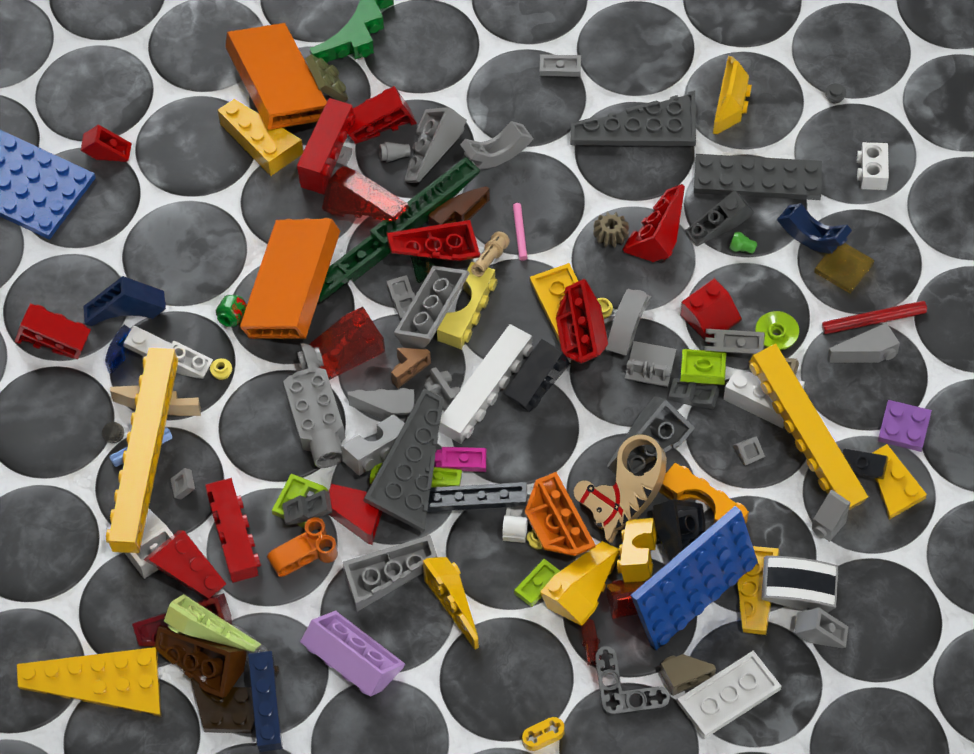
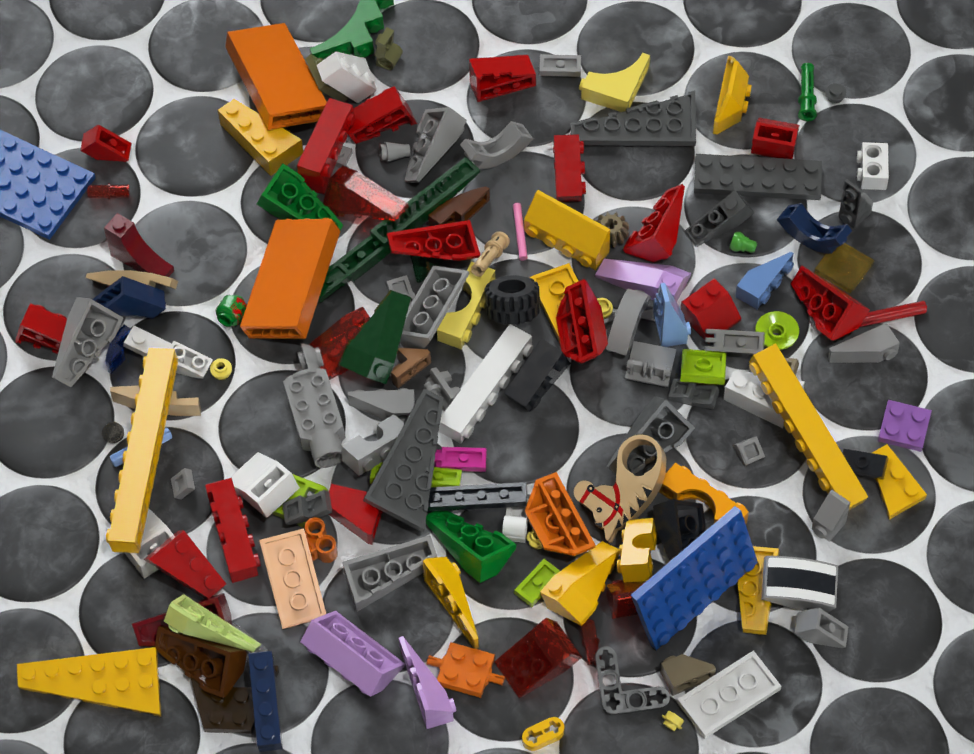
(84, 336): none -> light grey wedge
(108, 191): none -> clear red axle
(130, 248): none -> dark red arch
(150, 279): none -> tan slope
(264, 483): none -> white slope
(291, 198): none -> green wedge
(292, 578): none -> light nougat tile
(348, 75): none -> white wedge
(377, 343): none -> dark green wedge
(387, 52): none -> olive plate
(430, 694): none -> lavender wedge
(466, 669): none -> orange plate
(475, 549): none -> green wedge
(500, 75): none -> red wedge
(512, 299): none -> black tyre
(538, 657): none -> clear red slope
(567, 230): none -> yellow slope
(568, 168): none -> red wedge
(615, 89): none -> light yellow arch
(643, 276): none -> lavender wedge
(669, 319): none -> light blue wedge
(672, 721): none -> light yellow plate
(761, 280): none -> medium blue slope
(774, 138): none -> red slope
(807, 98): none -> green pin
(828, 305): none -> red wedge
(854, 205): none -> dark grey slope

